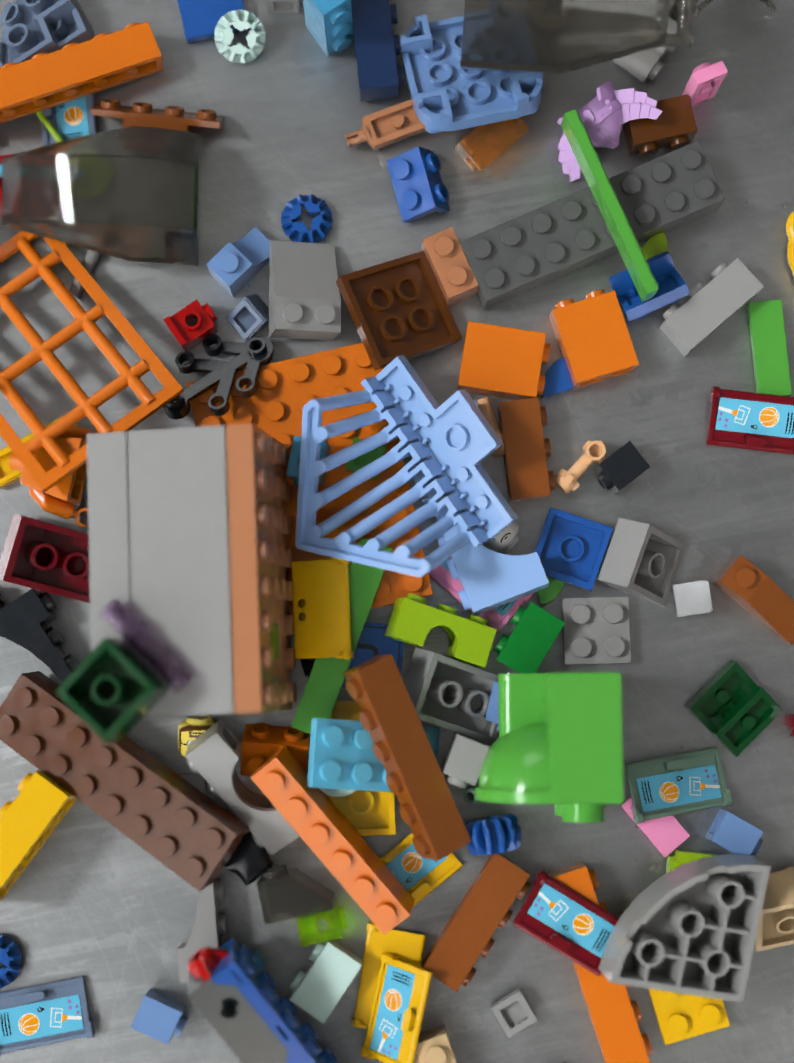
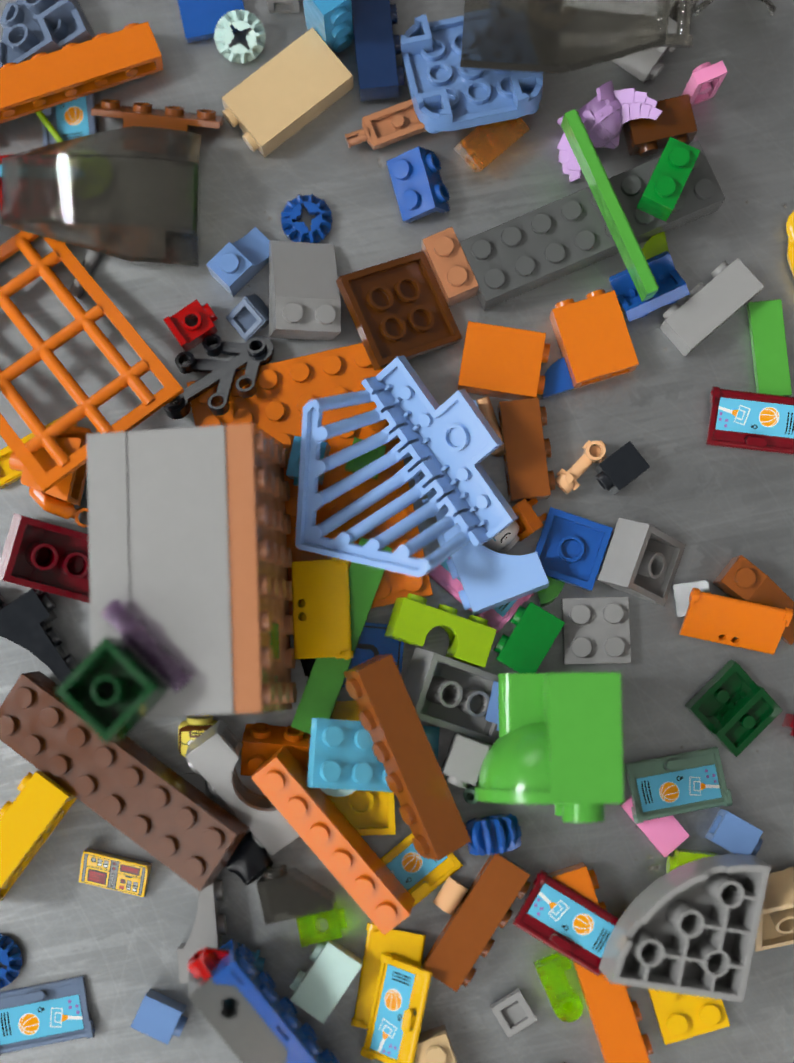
(114, 872): none -> slope
(287, 93): none -> tan brick
(450, 895): none -> light nougat hinge
(527, 518): none -> orange tile
(561, 995): none -> clear neon green leg
(668, 179): none -> green brick
(754, 624): none -> orange door

